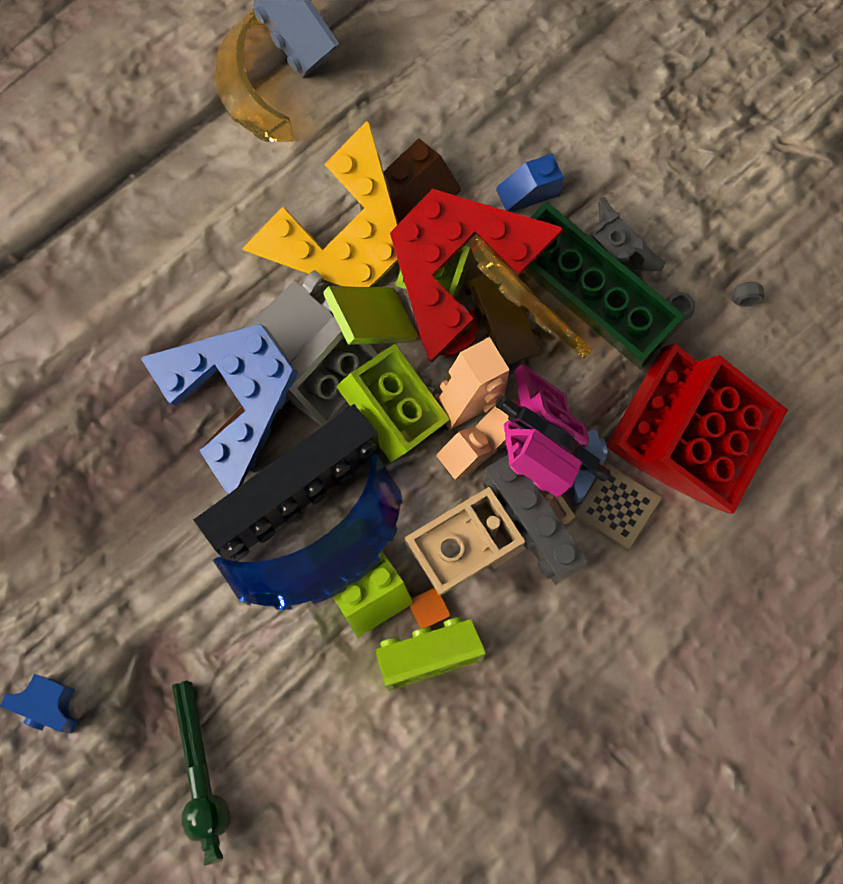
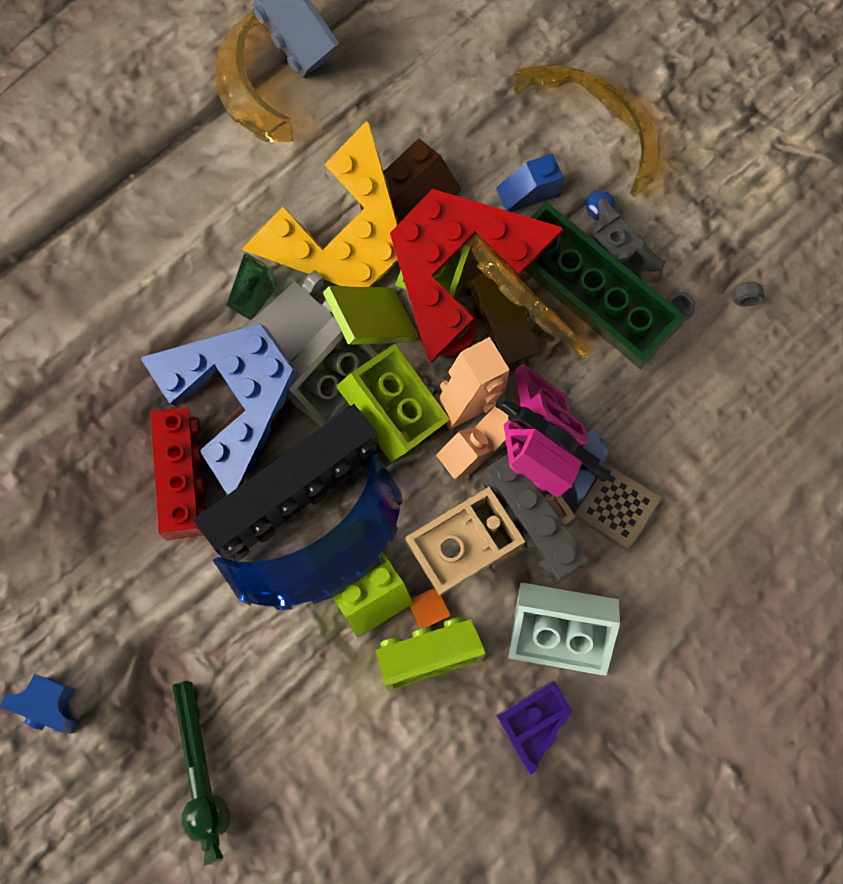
(177, 472): none -> red brick
(251, 287): none -> clear green slope
(534, 723): none -> dark purple wing
(564, 629): none -> light aqua slope
(592, 203): none -> blue tile
(616, 99): none -> clear yellow windscreen
(698, 427): red slope -> none

